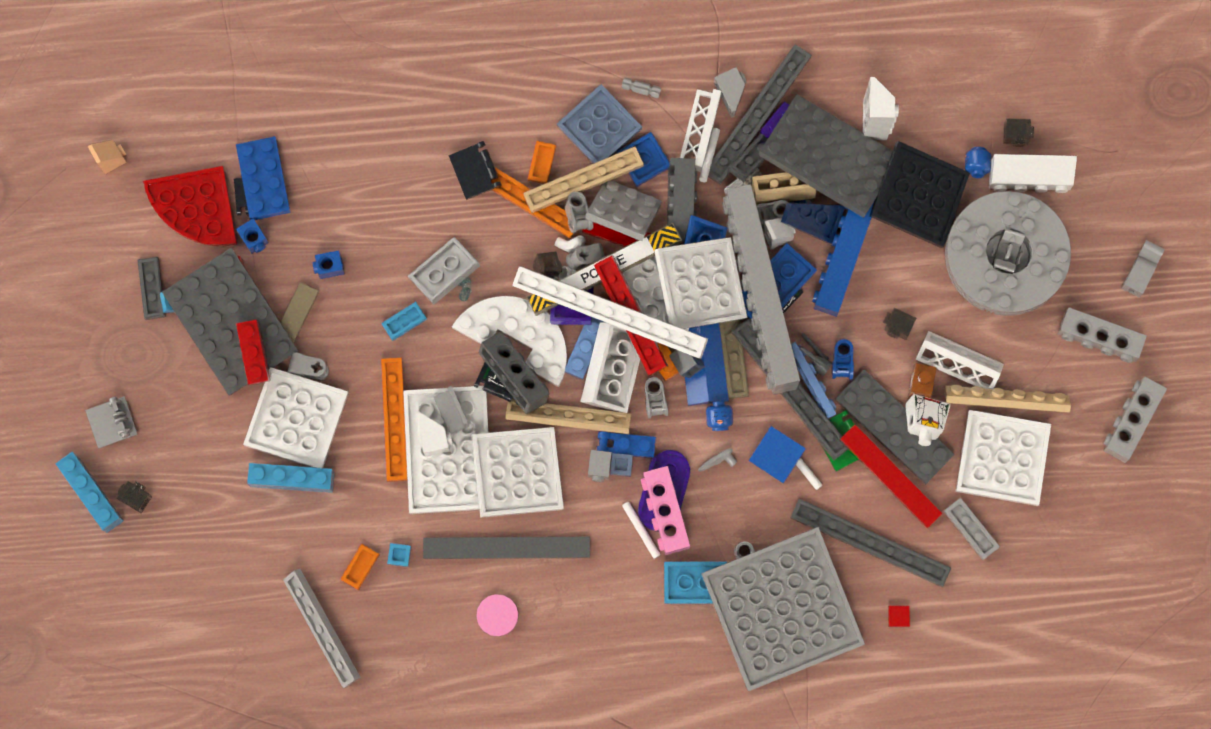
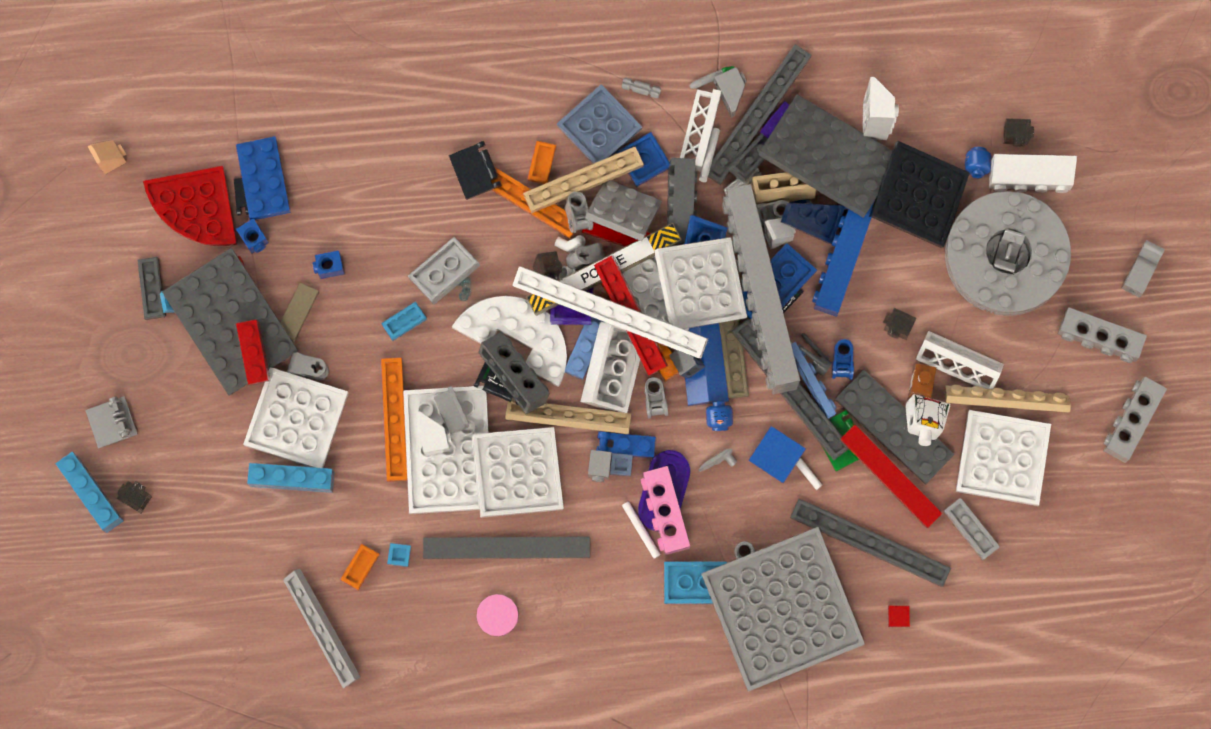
(709, 78): none -> light grey piece

